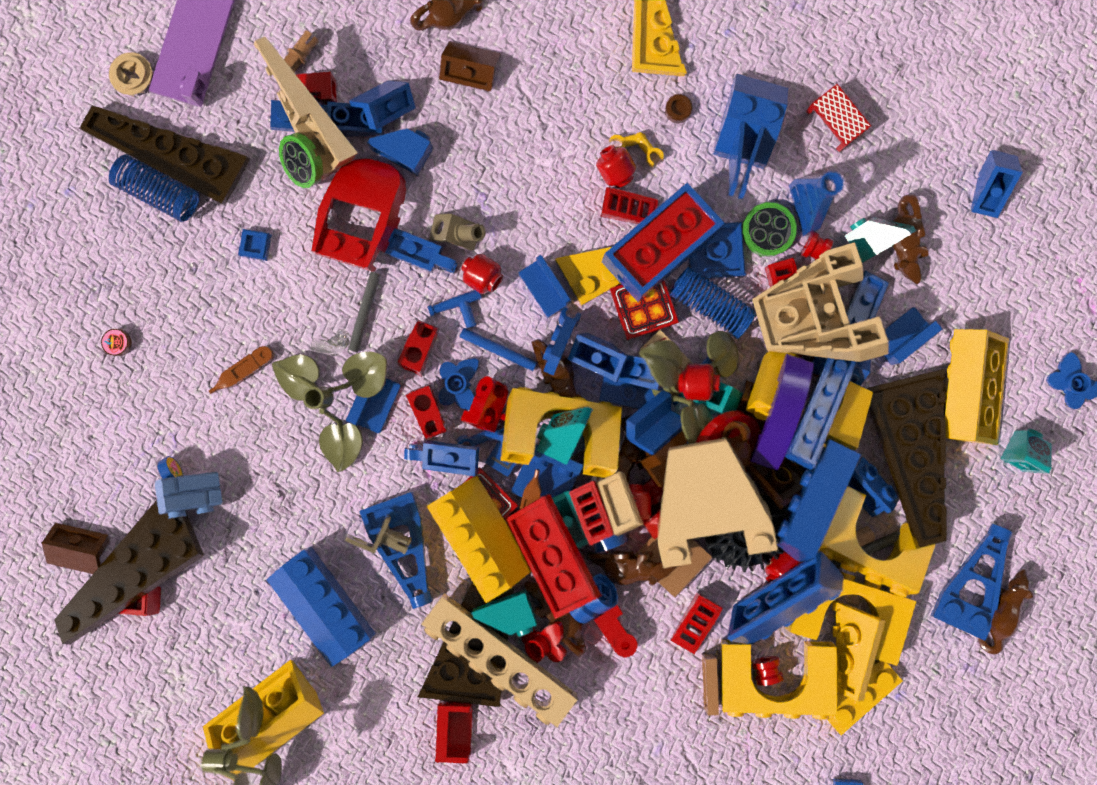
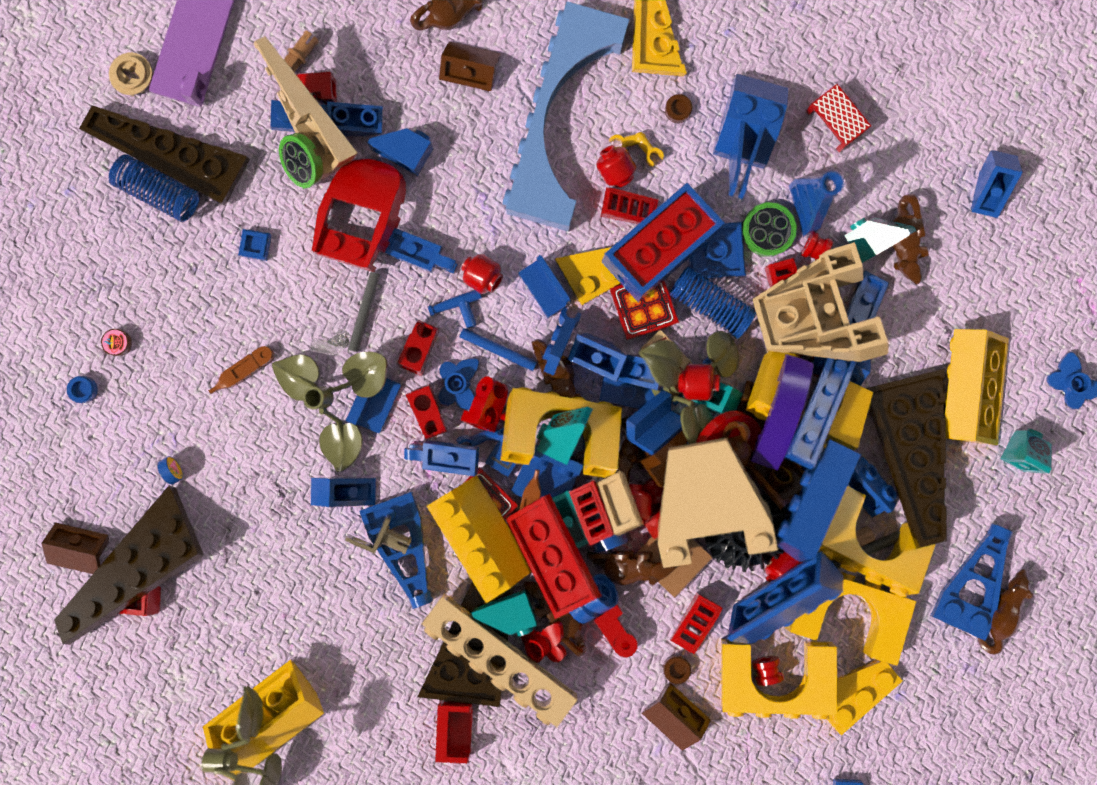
(82, 389): none -> blue tile
(188, 492): medium blue brick -> none
(321, 606): blue slope -> none
(343, 491): none -> blue slope
(385, 103): blue panel -> none
(457, 231): dark tan bracket -> none
(581, 39): none -> medium blue arch
(676, 669): none -> reddish brown tile
(677, 717): none -> reddish brown panel
(710, 684): medium nougat tile -> none
(857, 645): yellow wing -> none
(908, 335): blue panel -> none

